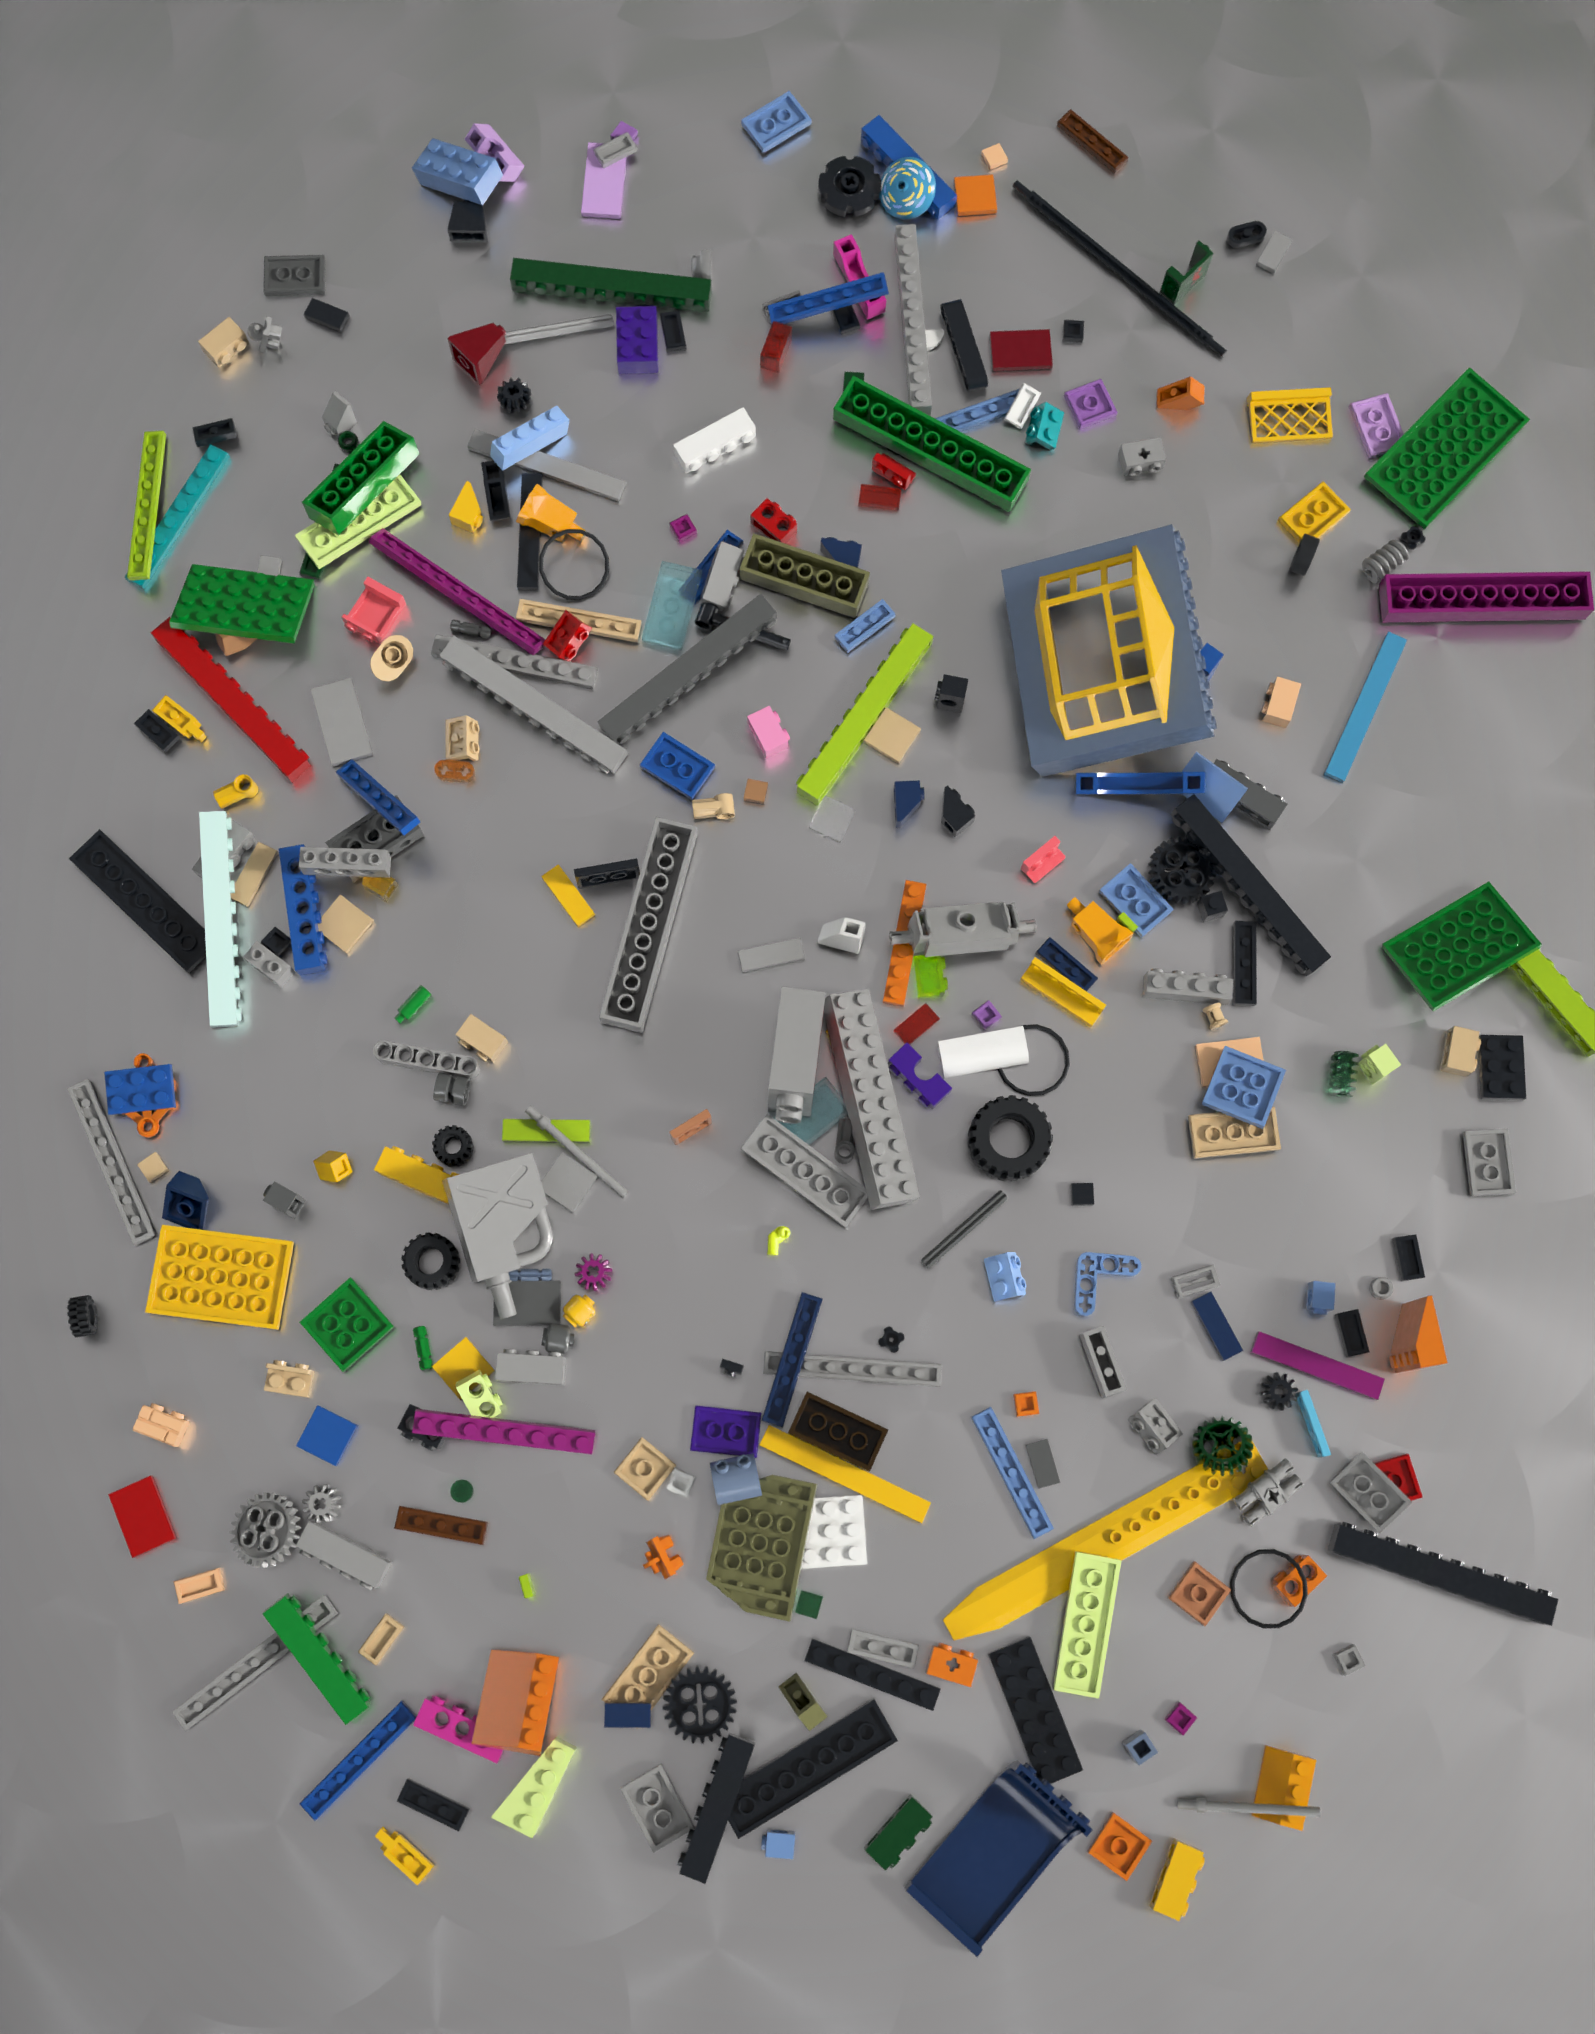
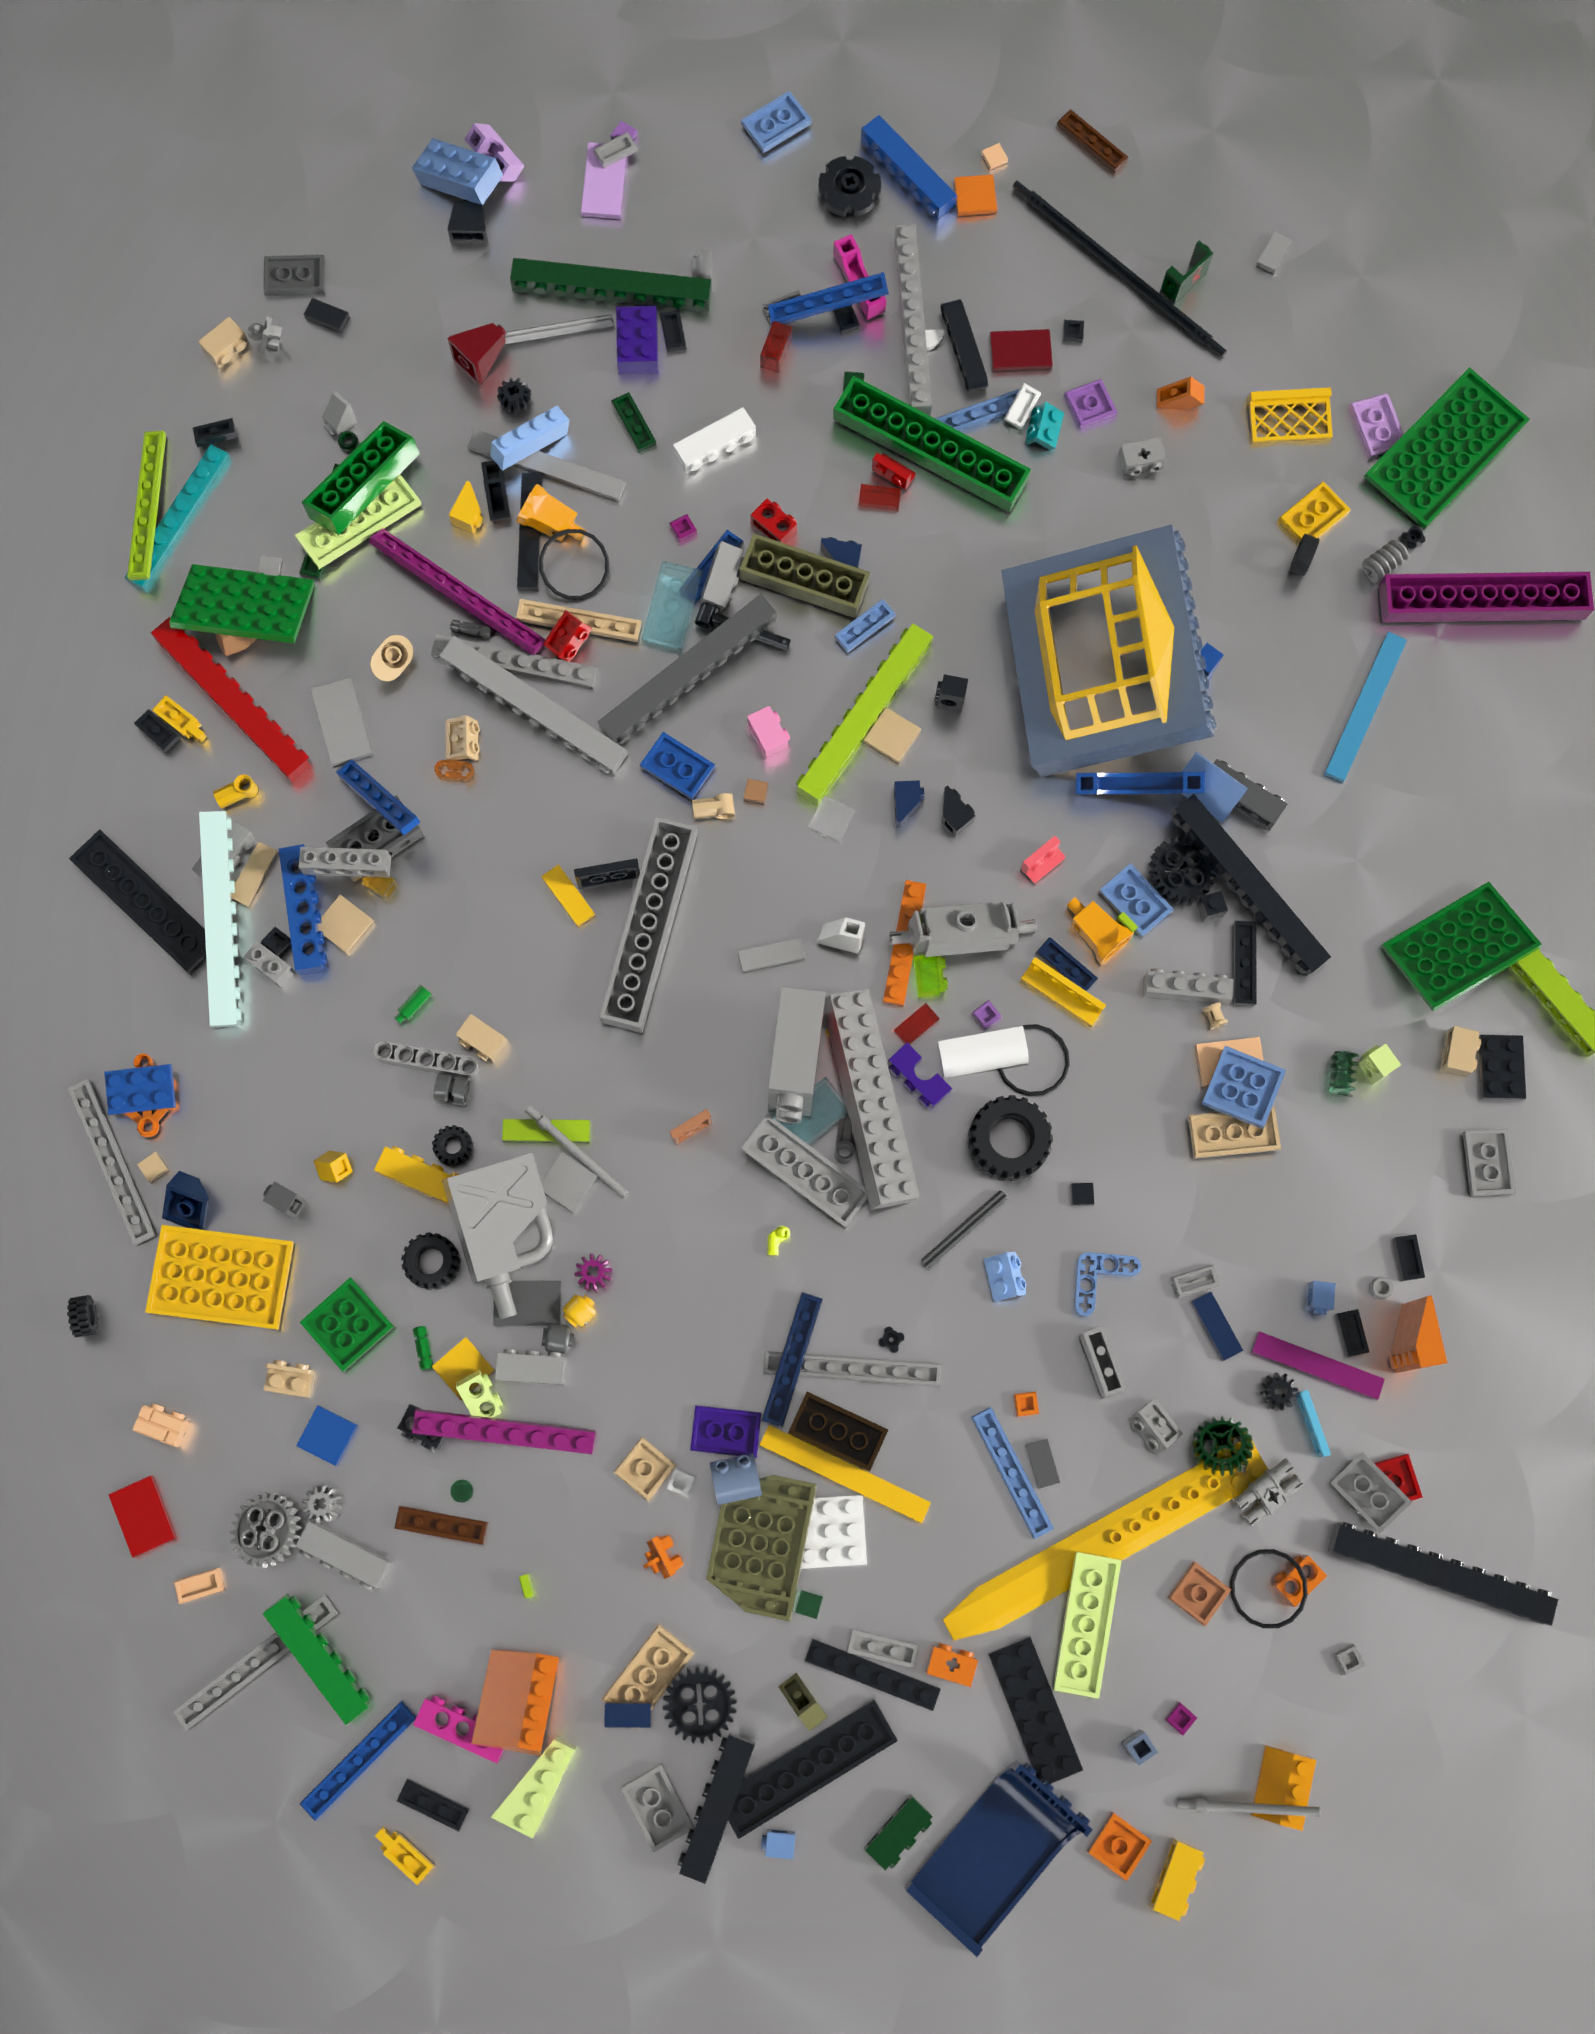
(374, 611): coral panel -> none
(381, 1639): tan tile -> none
(530, 1275): sand blue axle -> none
(633, 422): none -> dark green tile
(731, 1368): black plate -> none
(918, 189): dark azure dish -> none
(1245, 234): black plate -> none
(1281, 702): light nougat brick -> none

